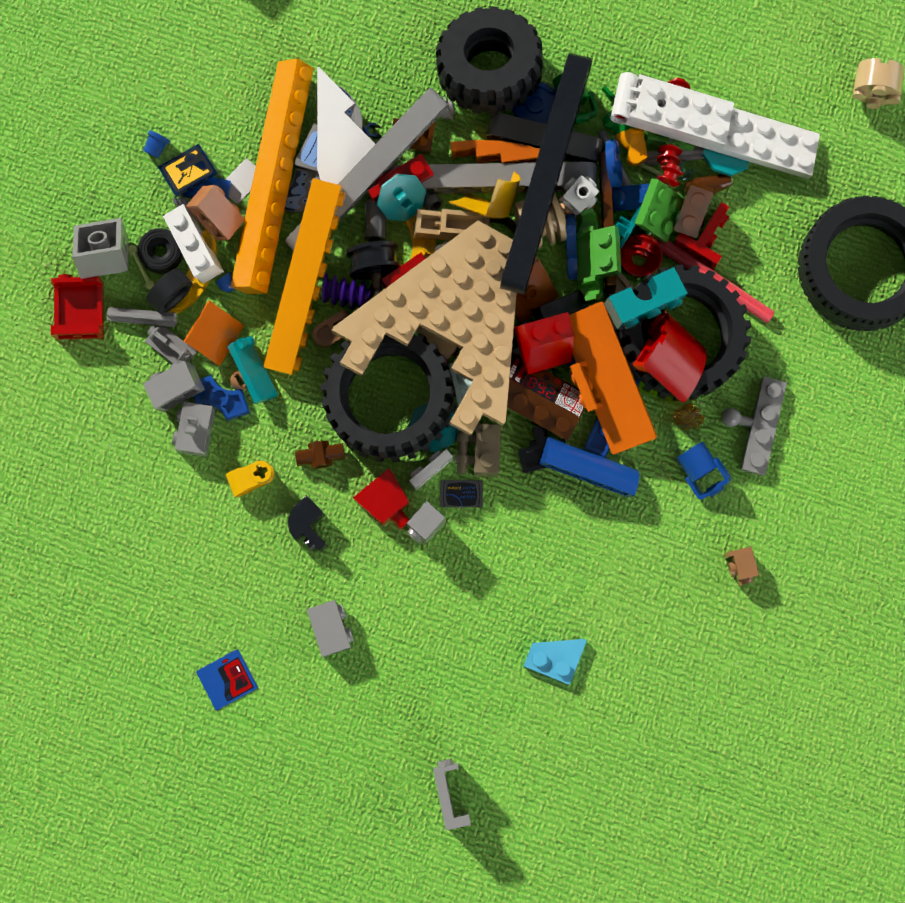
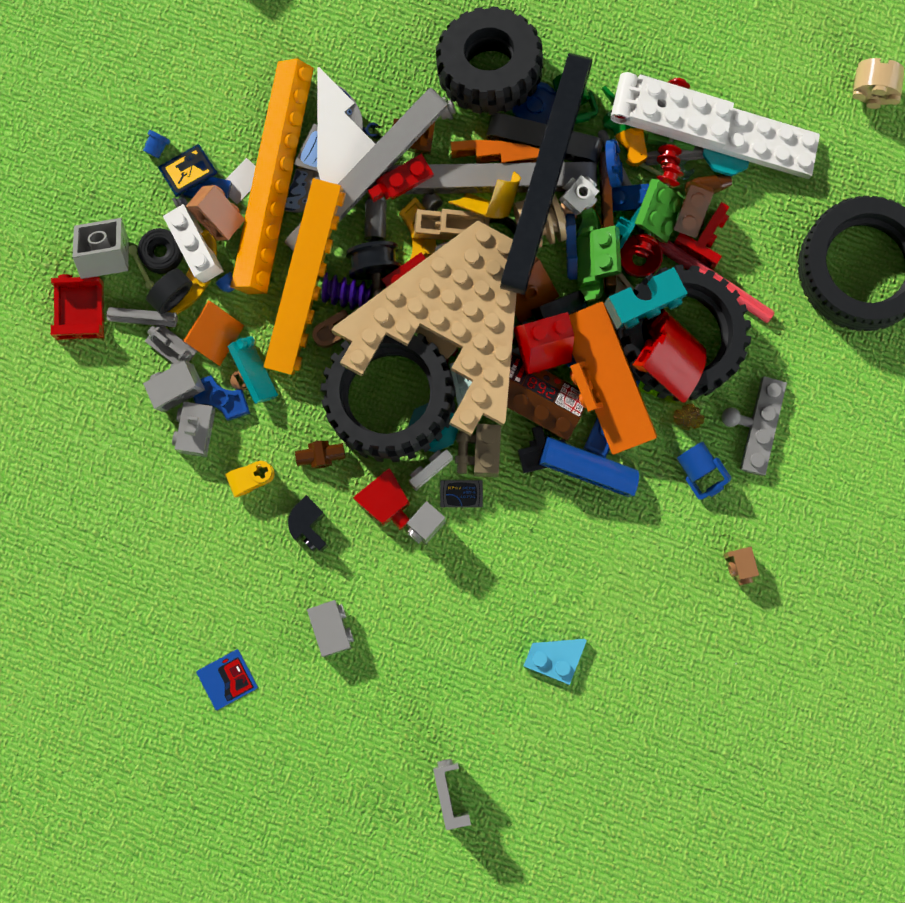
(401, 197): teal piece -> none

